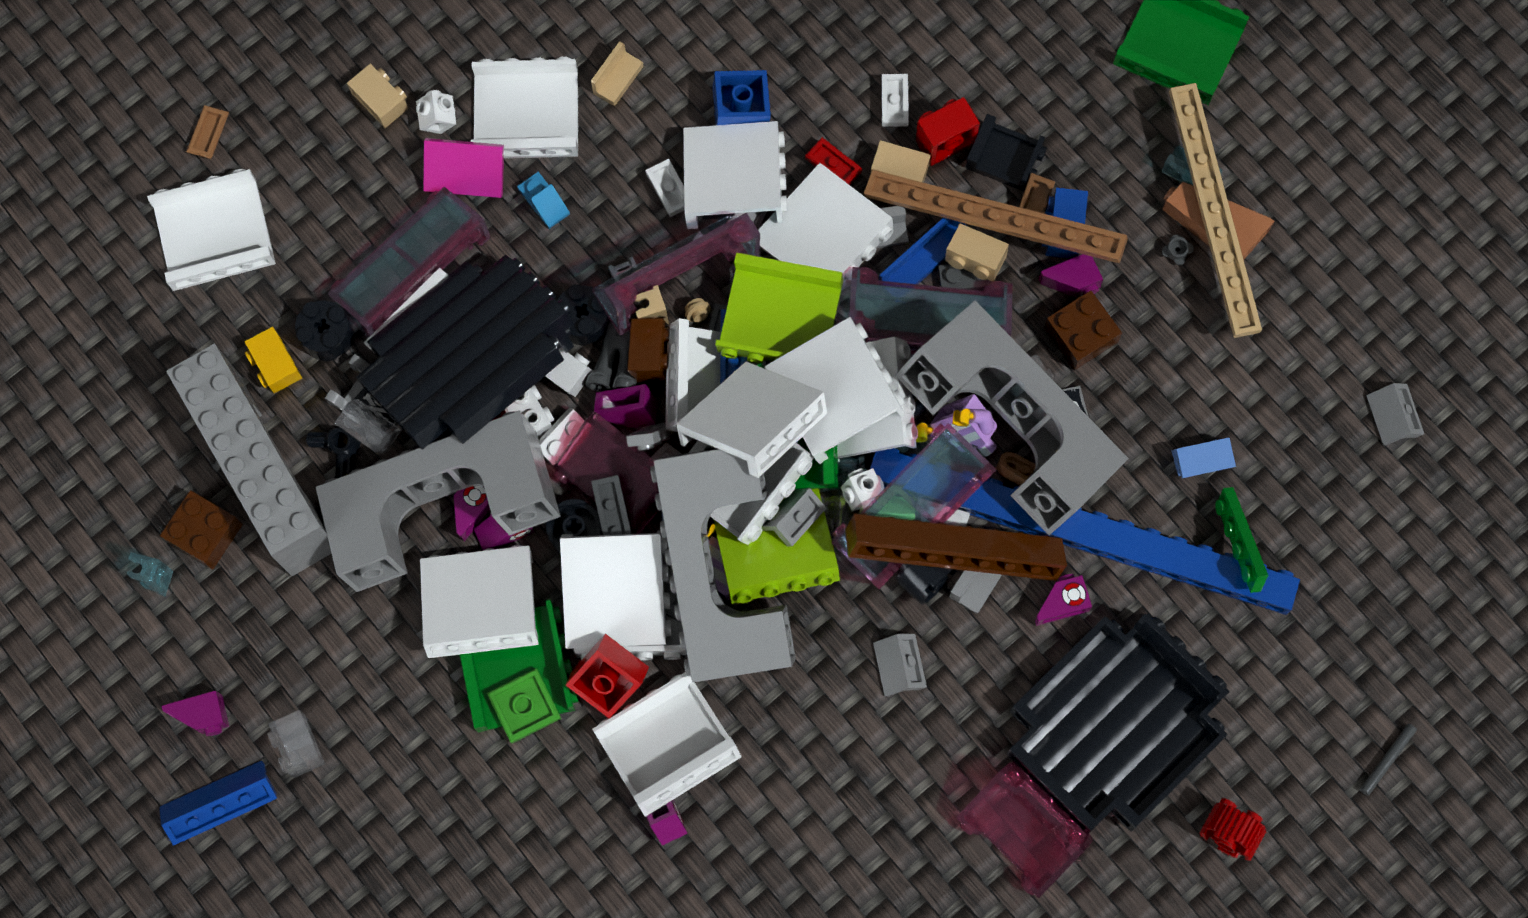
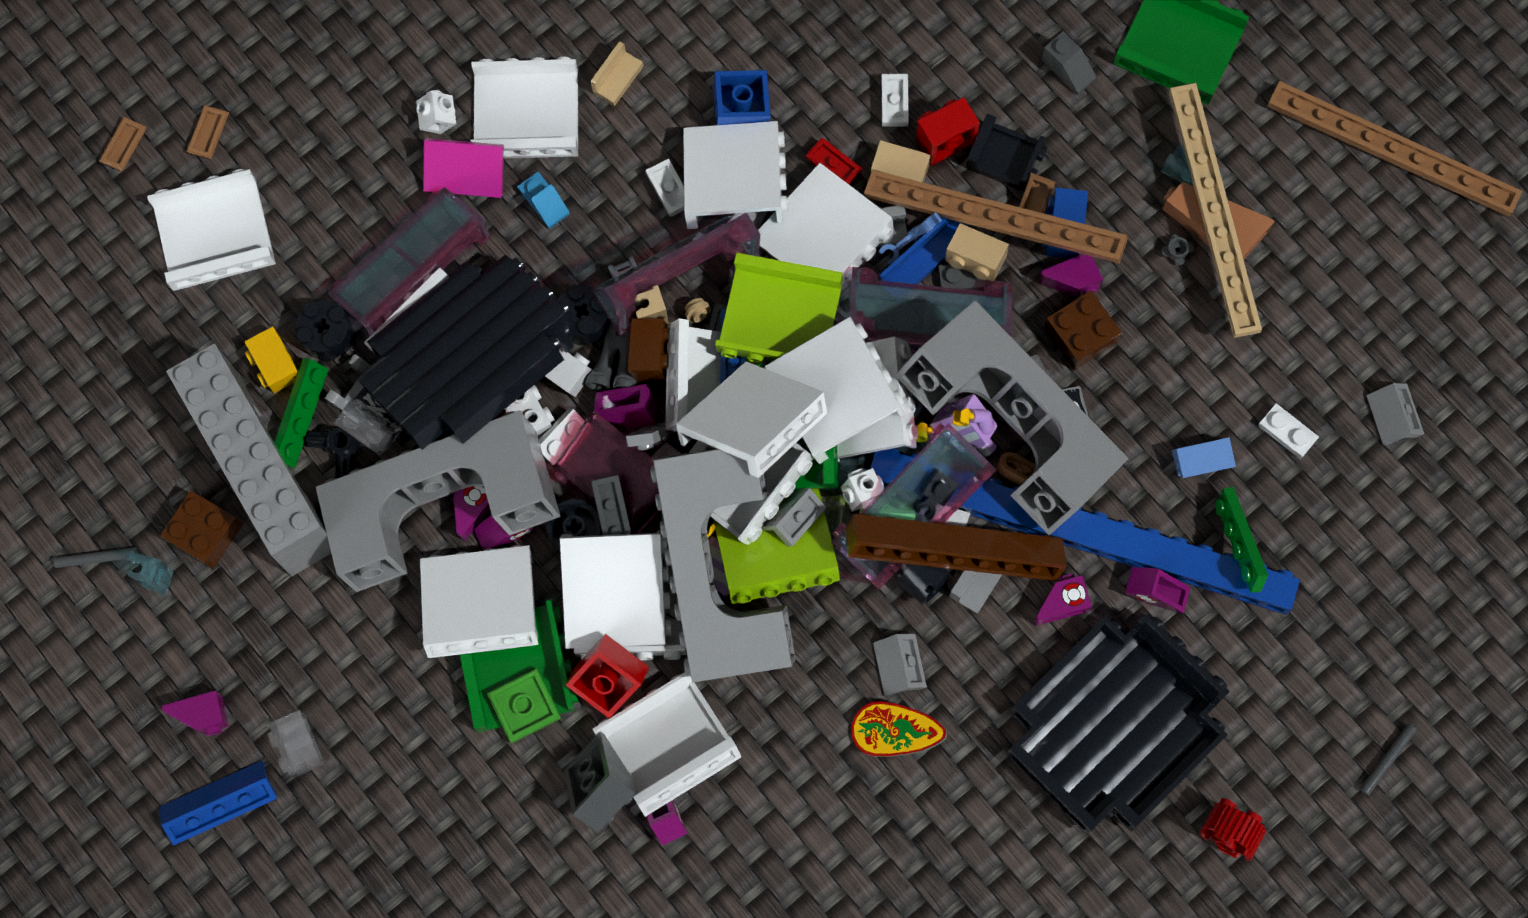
(95, 557): none -> dark grey bar
(123, 144): none -> medium nougat tile
(300, 410): none -> green plate
(378, 95): tan brick -> none
(598, 783): none -> dark grey slope
(894, 730): none -> shield
(913, 234): none -> medium blue piece
(937, 489): none -> black plate
(1025, 828): clear pink windscreen -> none
(1069, 63): none -> dark grey slope
(1157, 589): none -> magenta slope
(1288, 431): none -> white plate
(1395, 149): none -> medium nougat plate

